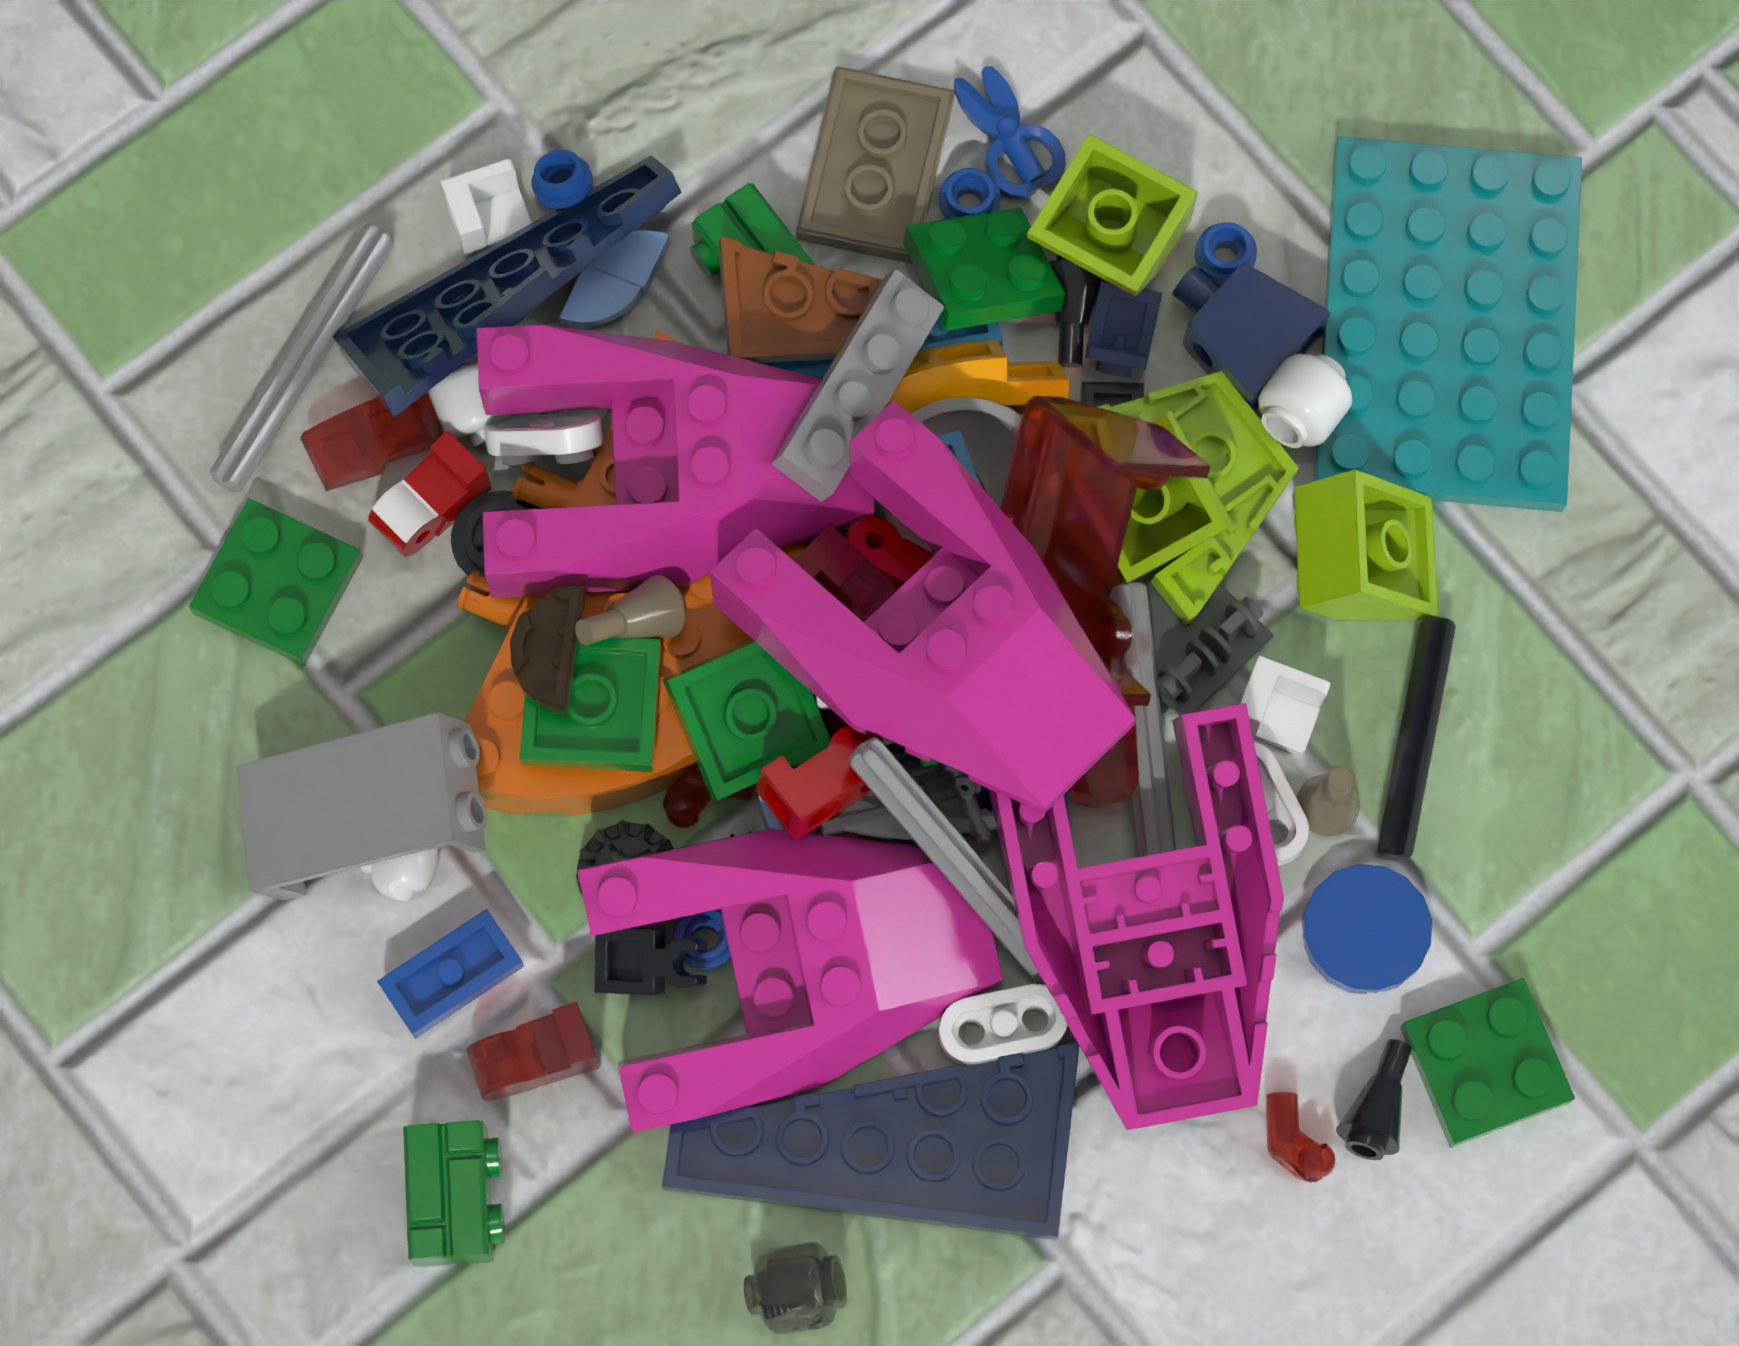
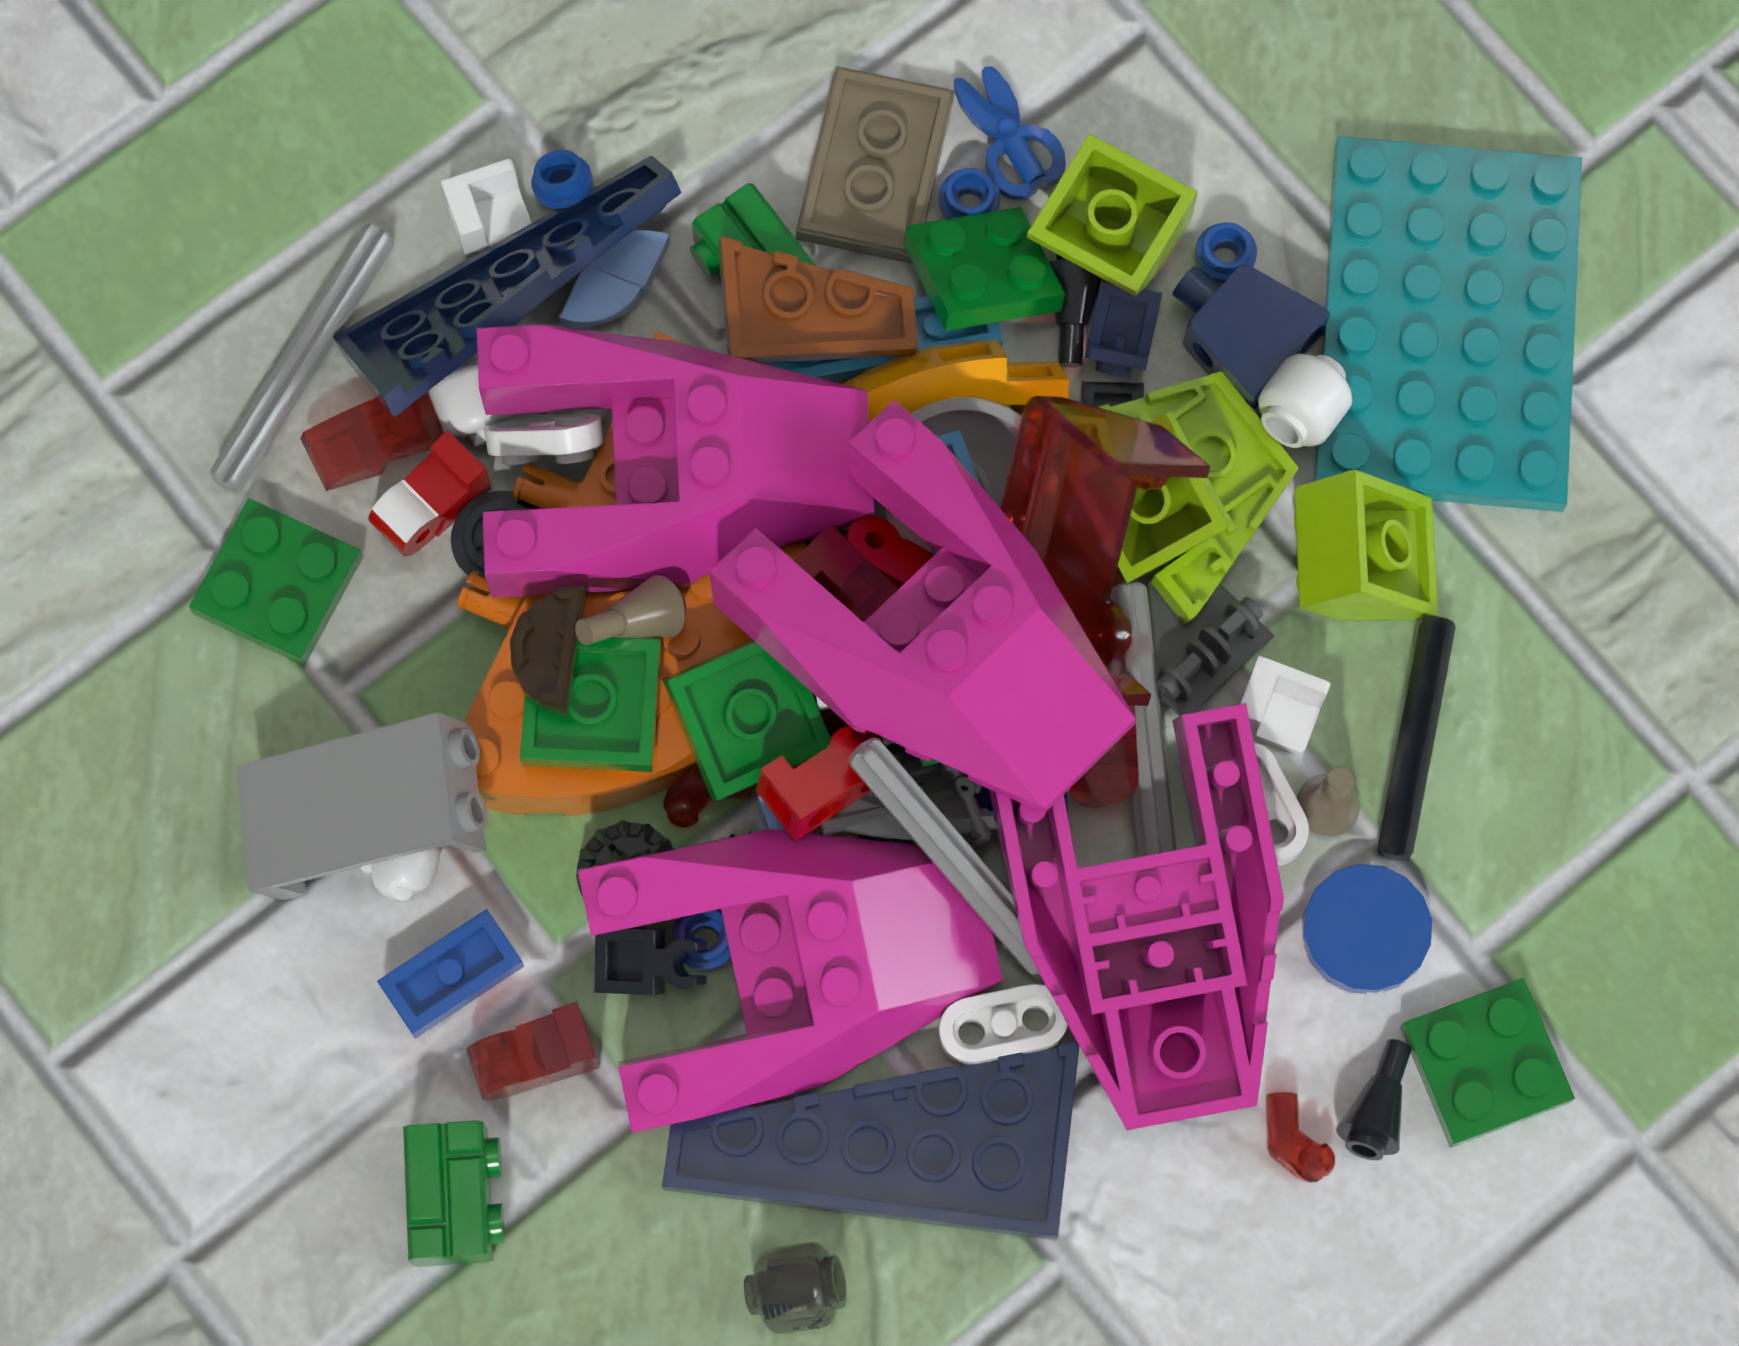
(857, 384): light grey plate -> none

